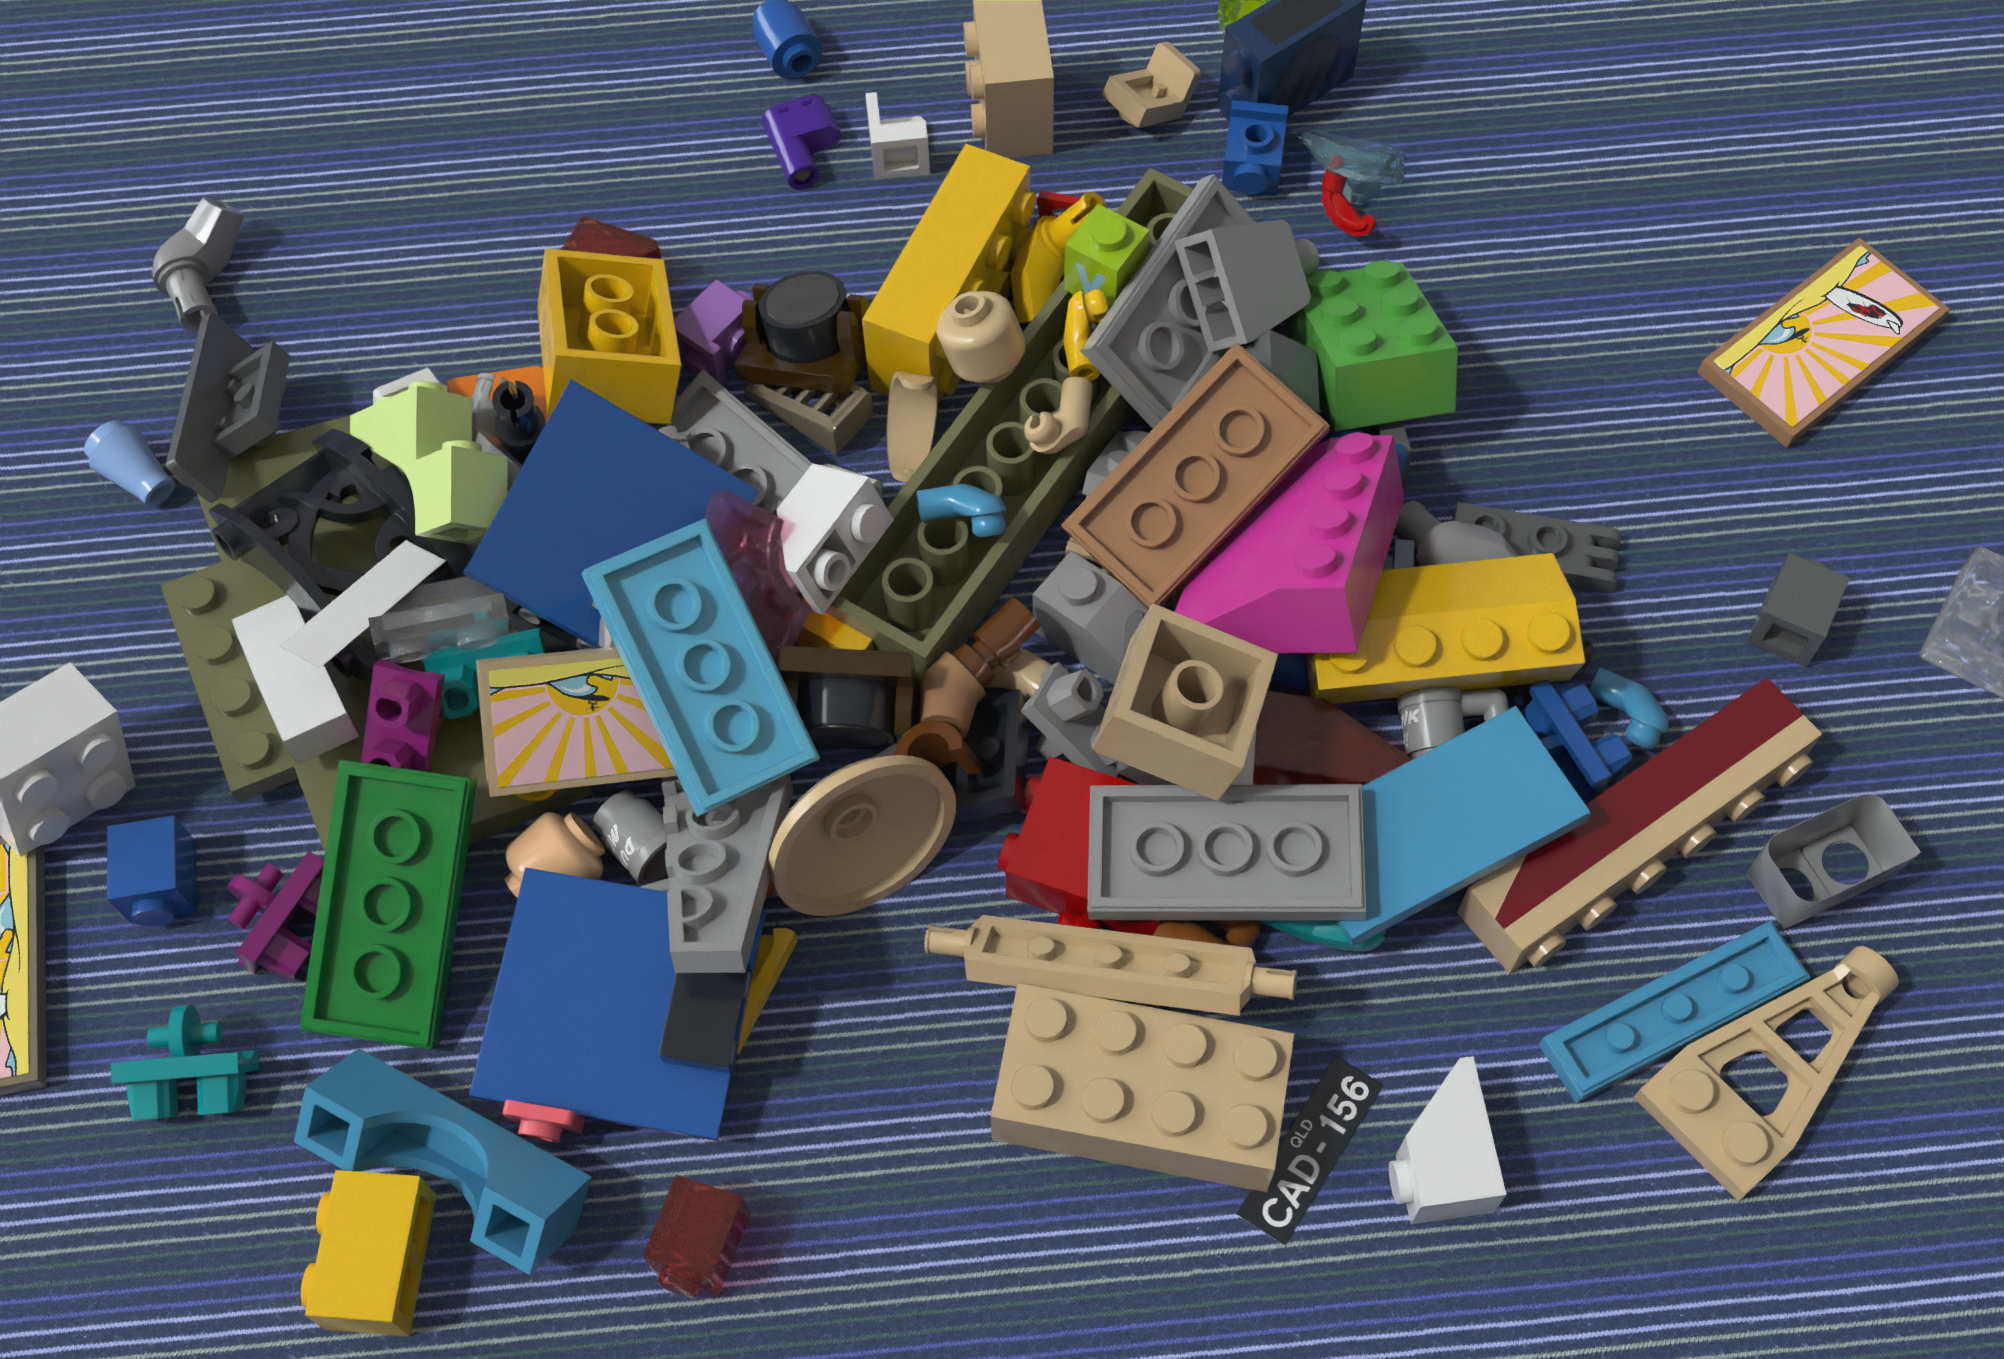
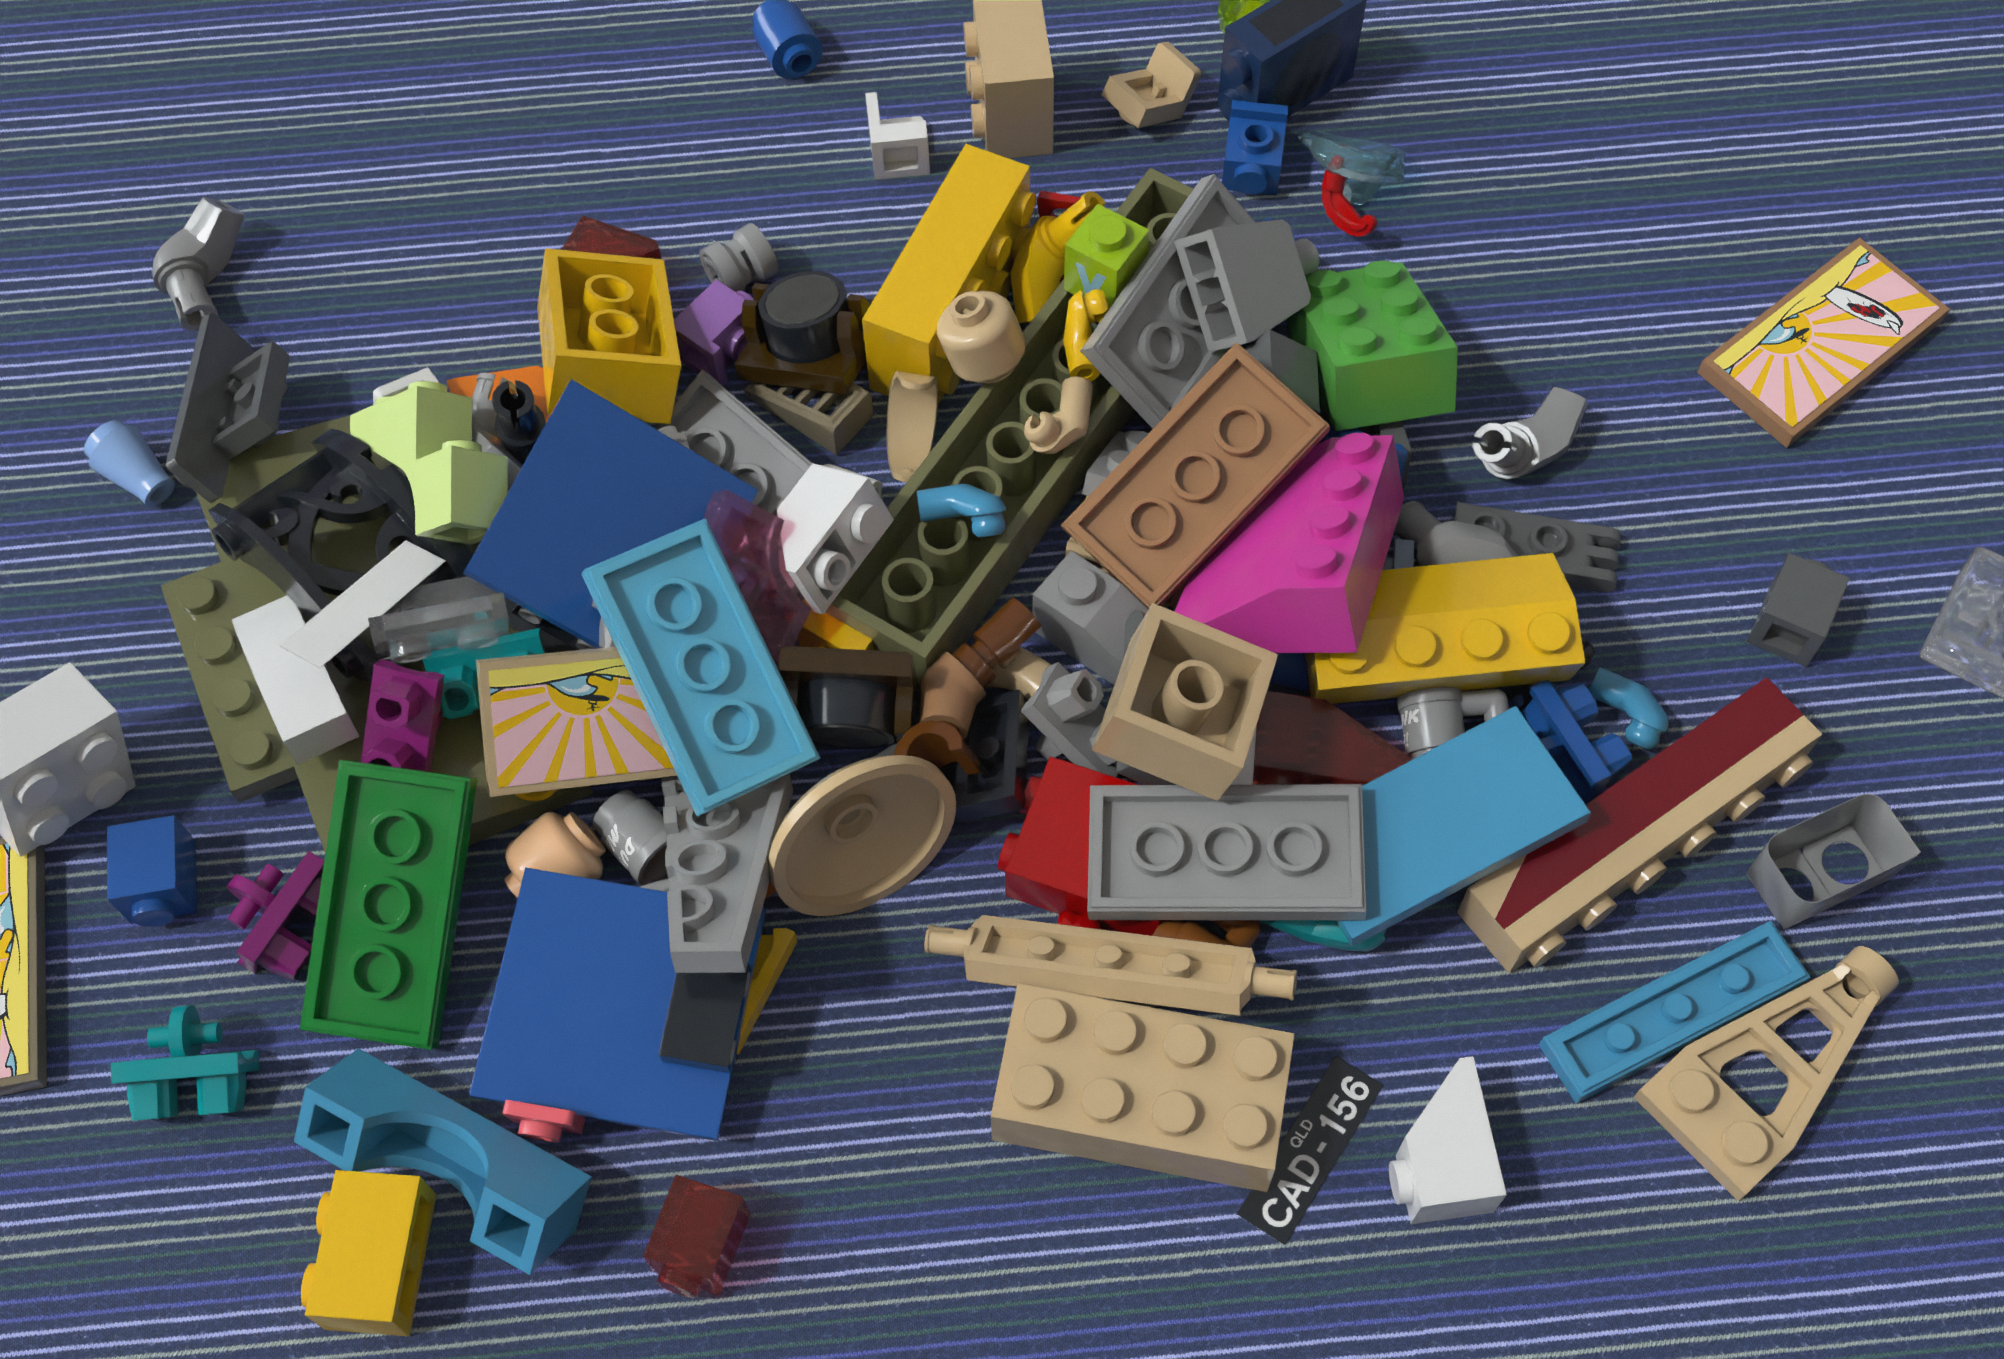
(741, 259): none -> light grey wheel
(799, 131): dark purple piece -> none
(1534, 442): none -> light grey arm

